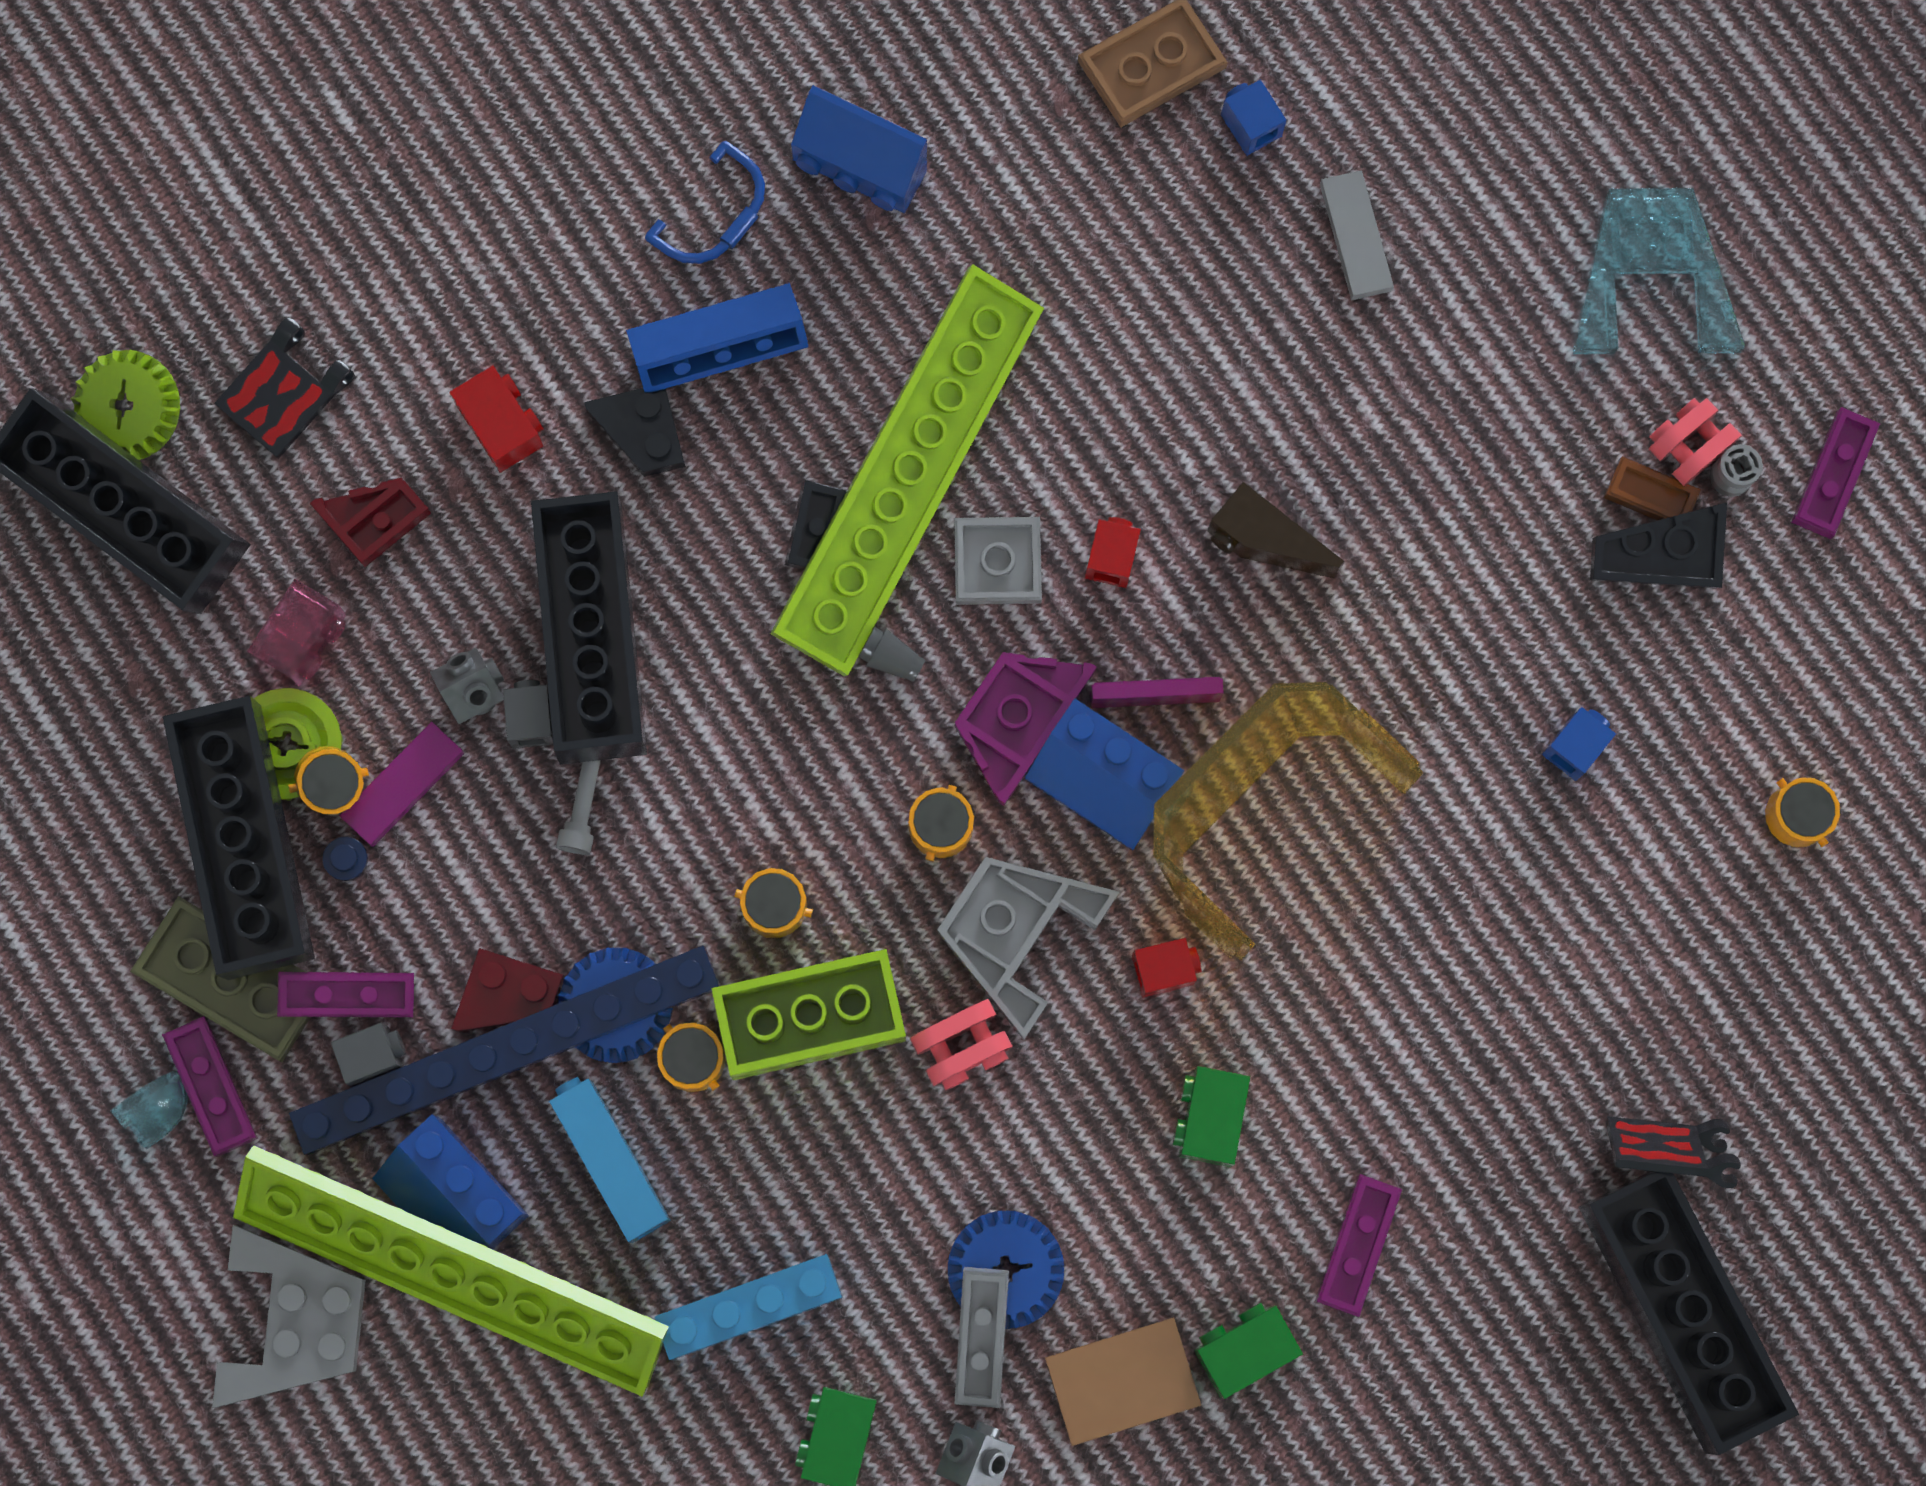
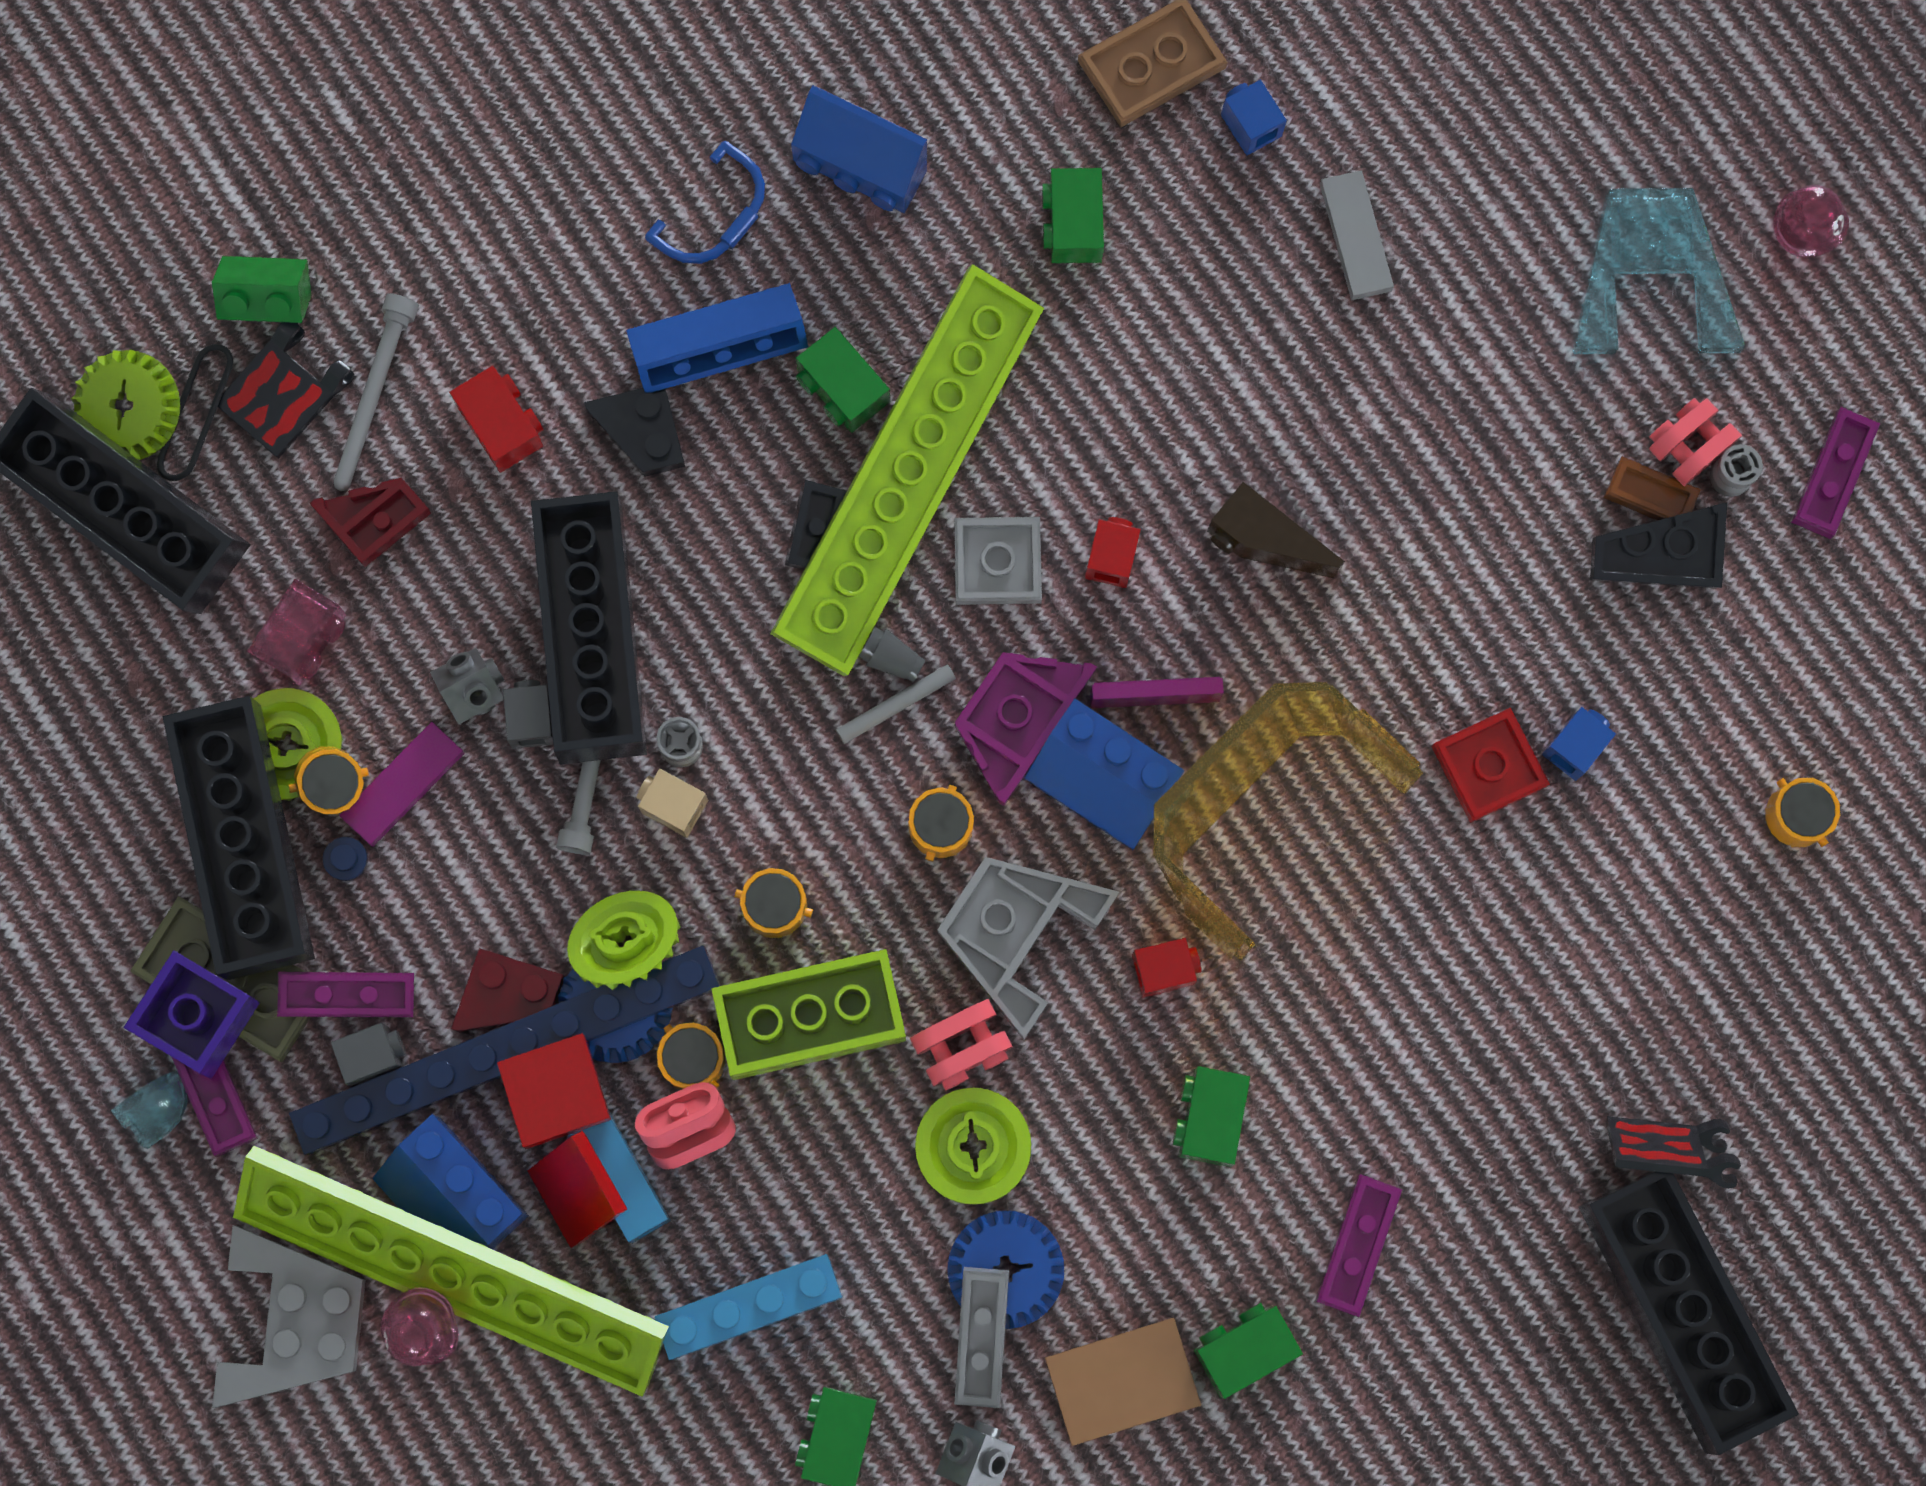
(191, 1015): none -> dark purple brick
(211, 413): none -> black piece
(261, 289): none -> green brick
(398, 313): none -> light grey piece
(420, 1327): none -> clear pink helmet
(553, 1091): none -> red tile
(577, 1189): none -> red tile
(595, 937): none -> lime gear
(671, 802): none -> tan brick
(676, 734): none -> light grey wheel
(685, 1125): none -> coral brick
(842, 381): none -> green brick
(895, 704): none -> light grey bar
(996, 1123): none -> lime gear
(1075, 215): none -> green brick
(1490, 765): none -> red tile
(1810, 221): none -> clear pink helmet

